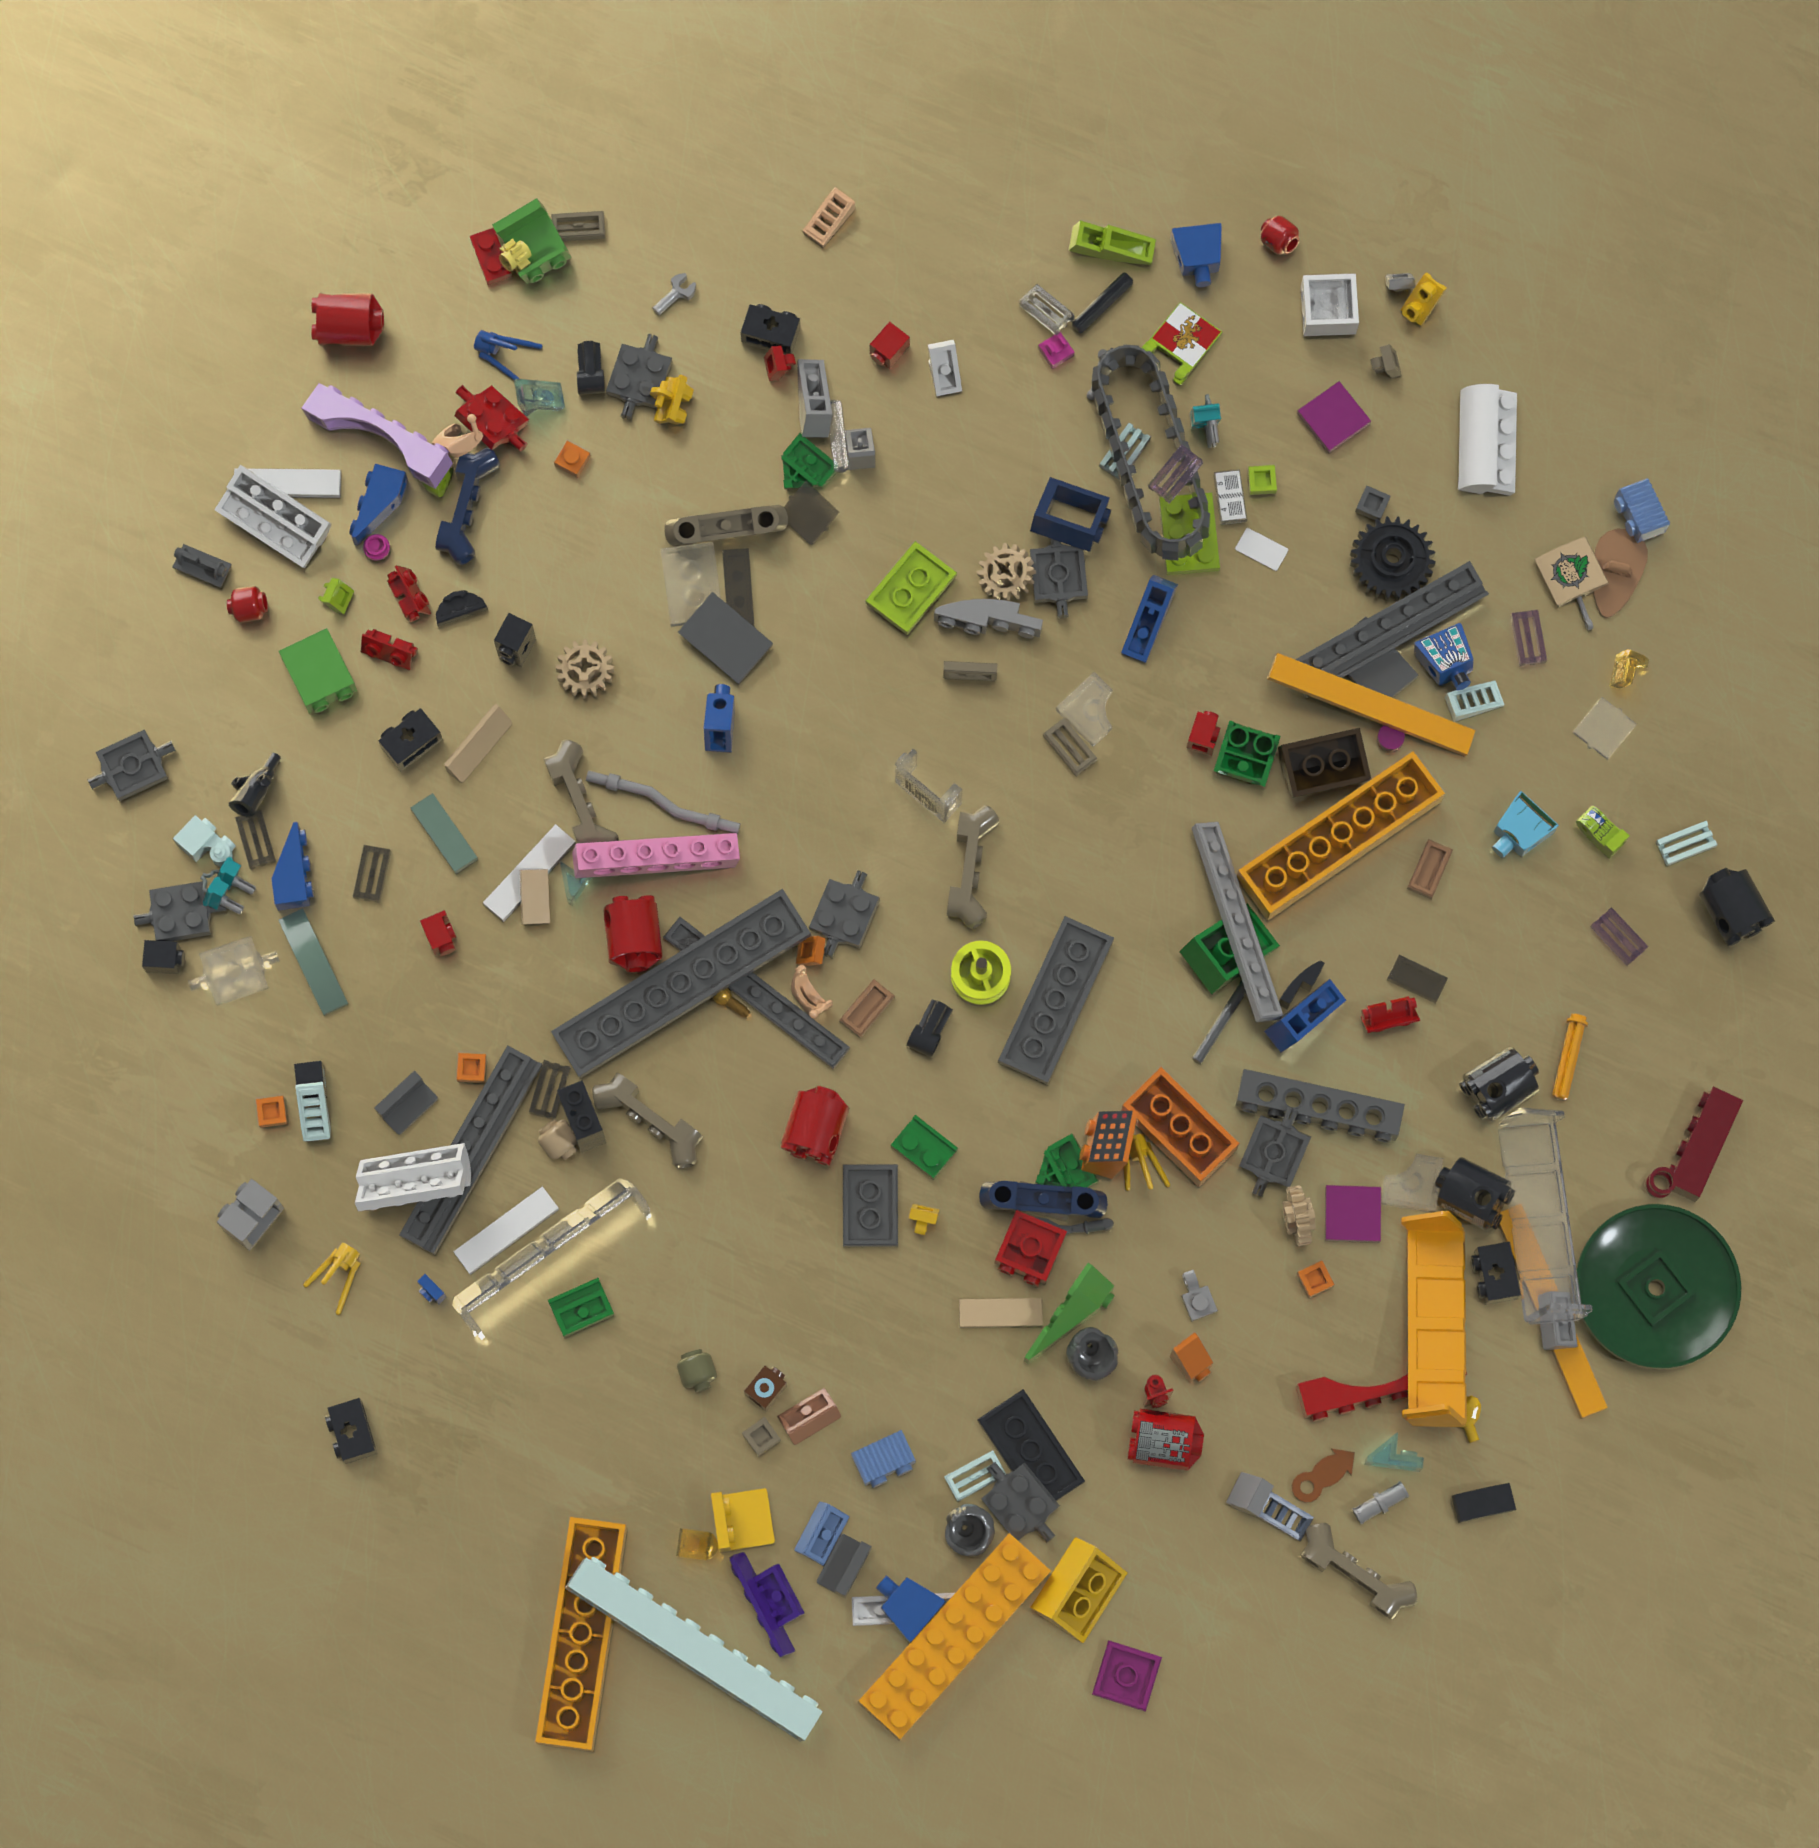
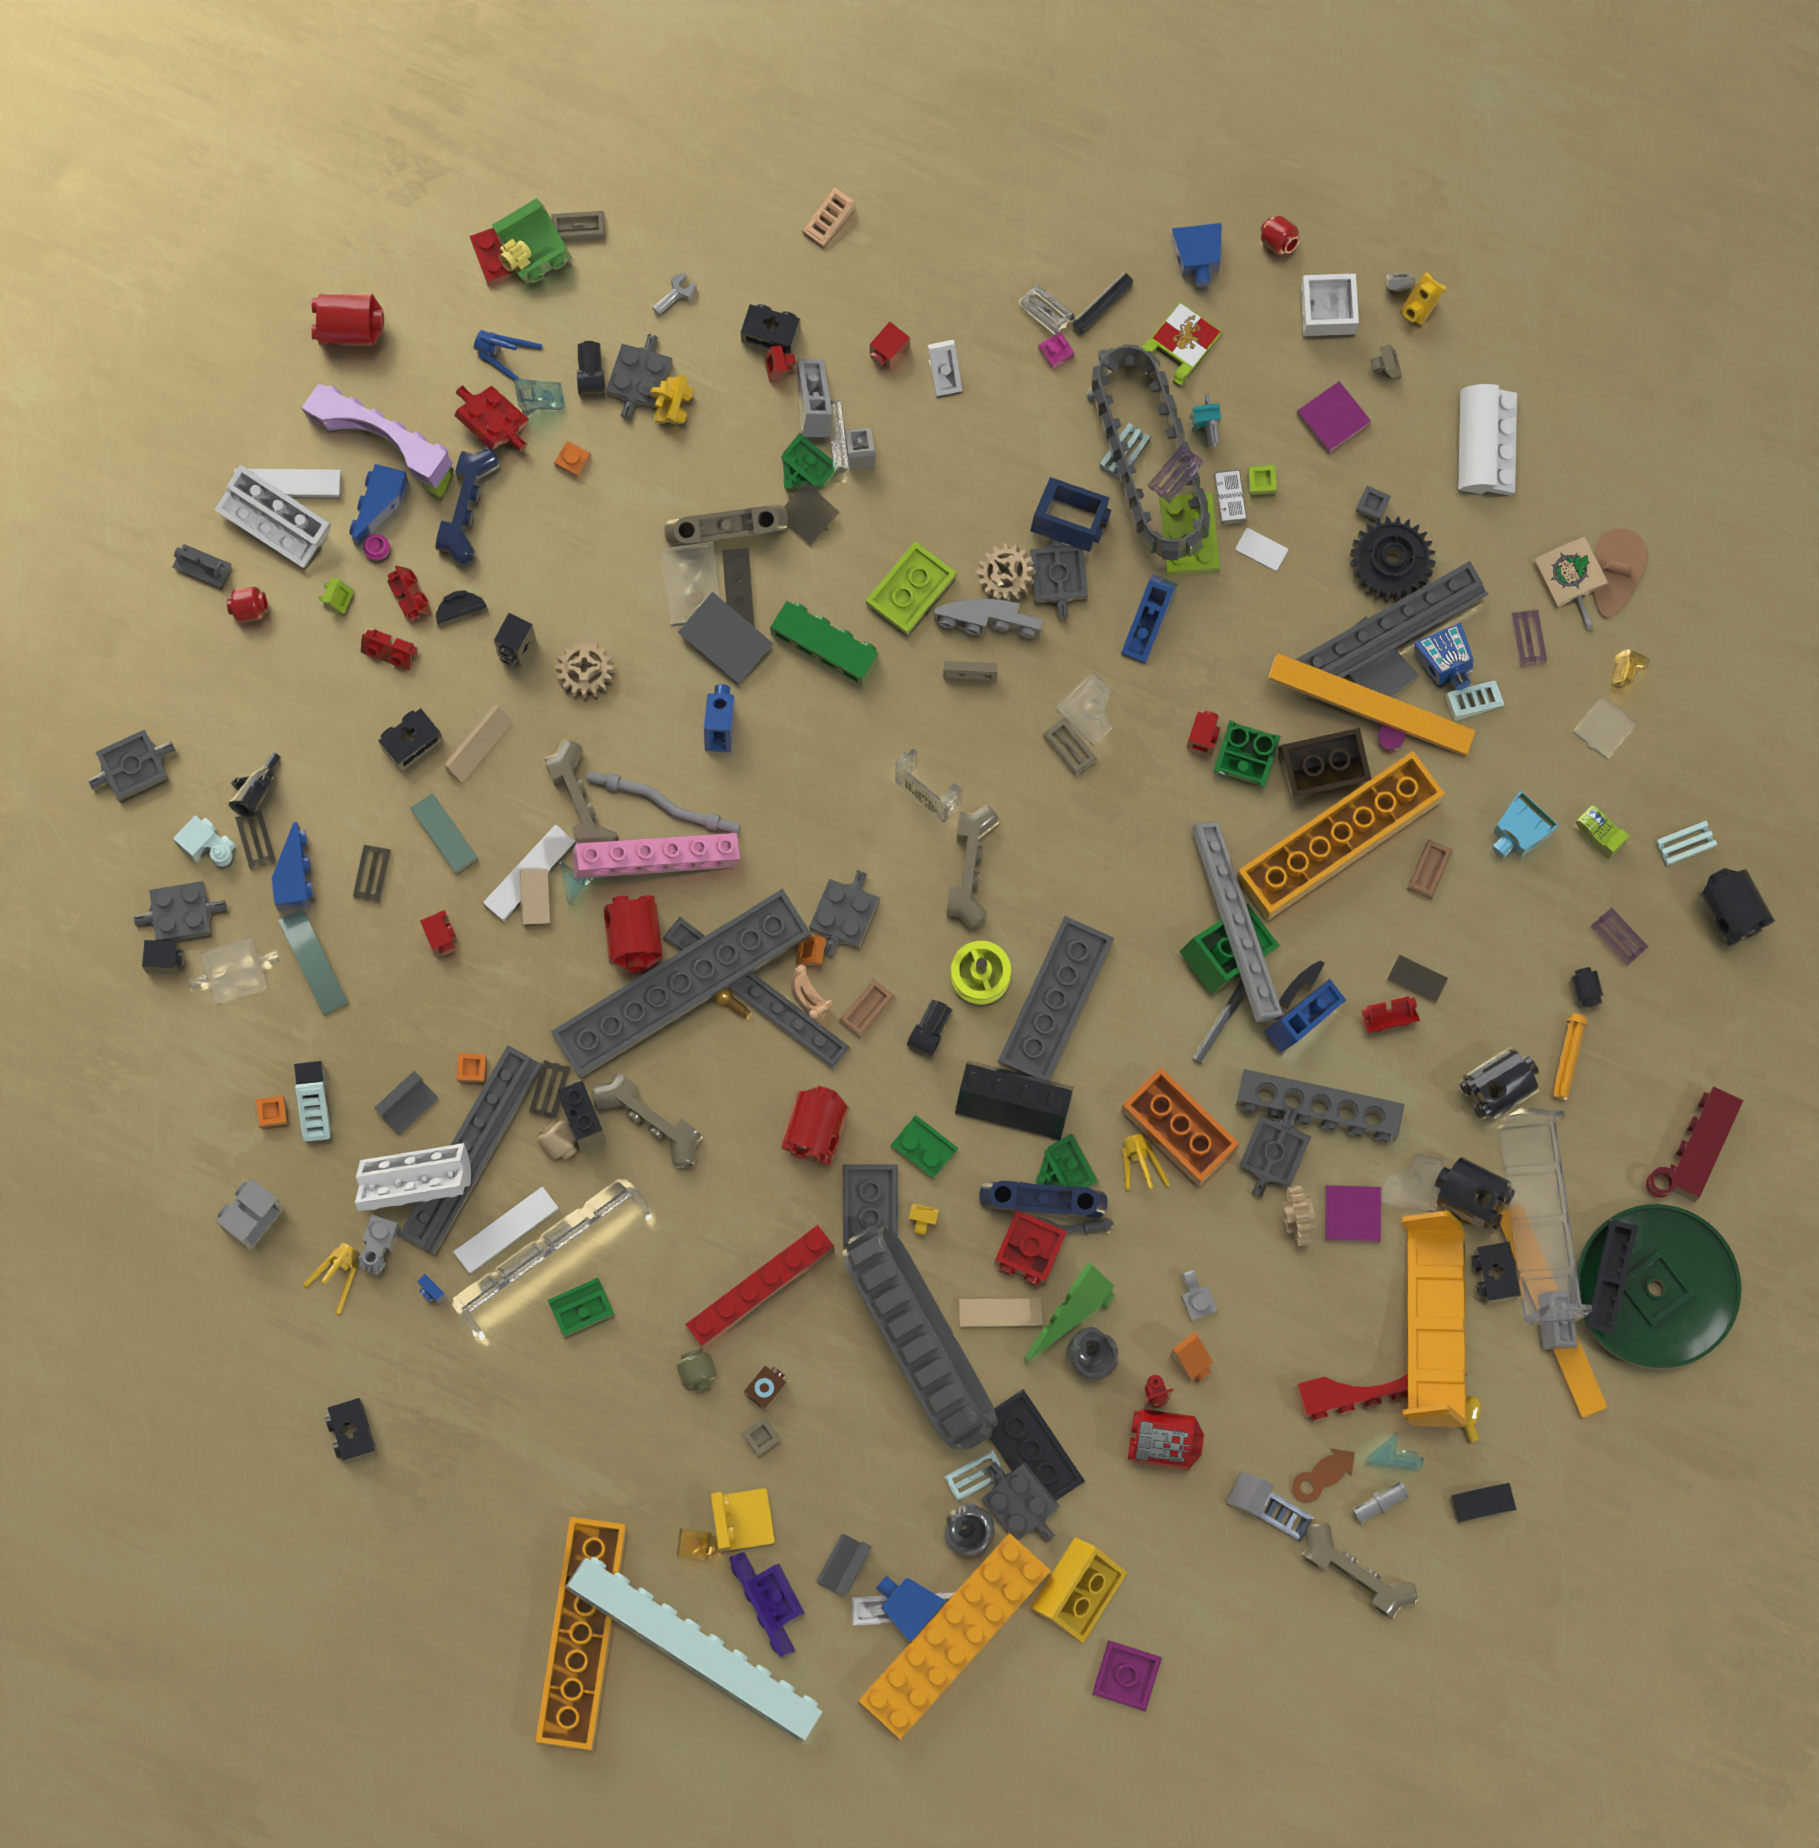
(225, 879): teal piece -> none
(318, 671): bright green panel -> none
(378, 1238): none -> light grey brick
(457, 444): light nougat helmet -> none
(759, 1286): none -> red arch
(809, 1416): nougat slope -> none
(821, 1533): medium blue slope -> none
(825, 643): none -> green brick
(883, 1459): medium blue brick -> none
(920, 1337): none -> dark grey piece
(1014, 1099): none -> black slope
(1108, 1142): slope -> none
(1111, 243): lime slope -> none
(1315, 1279): orange plate -> none
(1587, 987): none -> black brick
(1611, 1275): none -> black slope
(1641, 510): medium blue brick -> none

